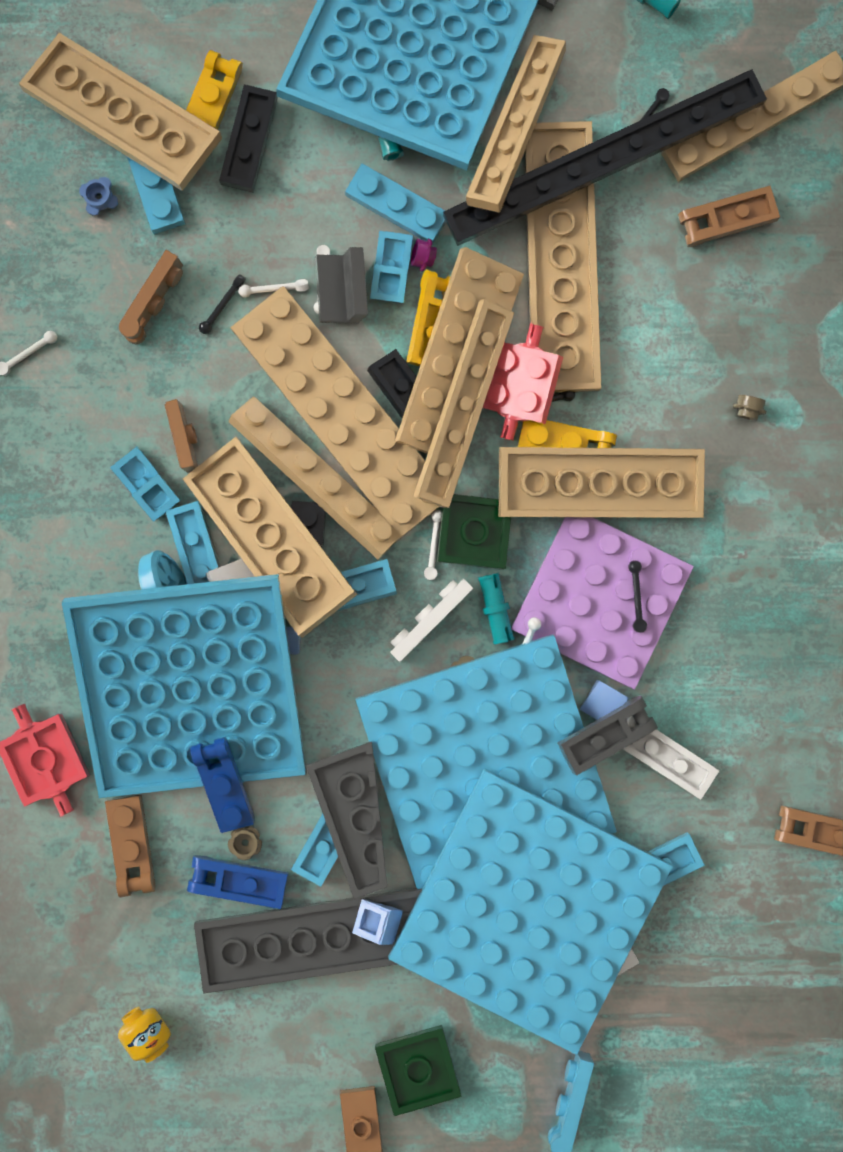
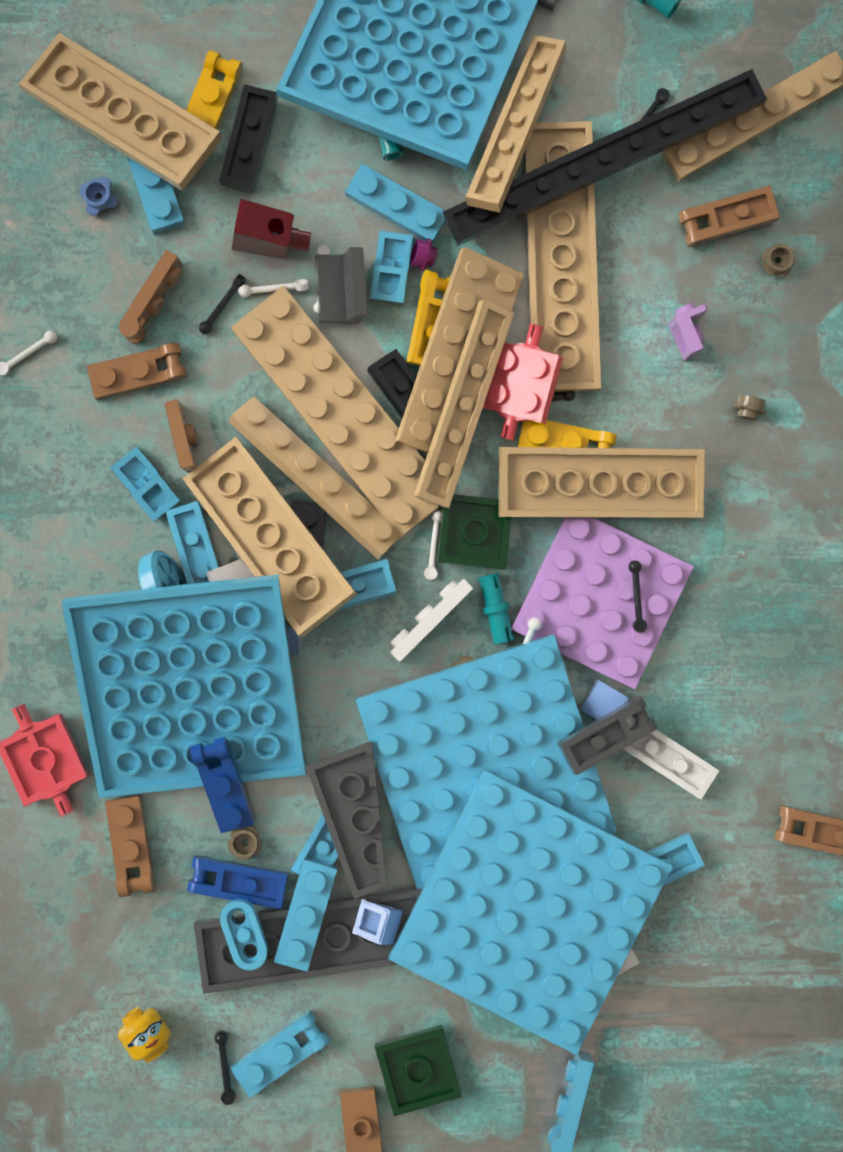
(136, 371): none -> medium nougat plate
(228, 1095): none -> black hinge
(244, 933): none -> medium azure plate
(255, 229): none -> dark red torso
(279, 1054): none -> medium azure plate
(305, 914): none -> medium azure plate
(686, 335): none -> lavender bracket
(782, 252): none -> dark tan plate

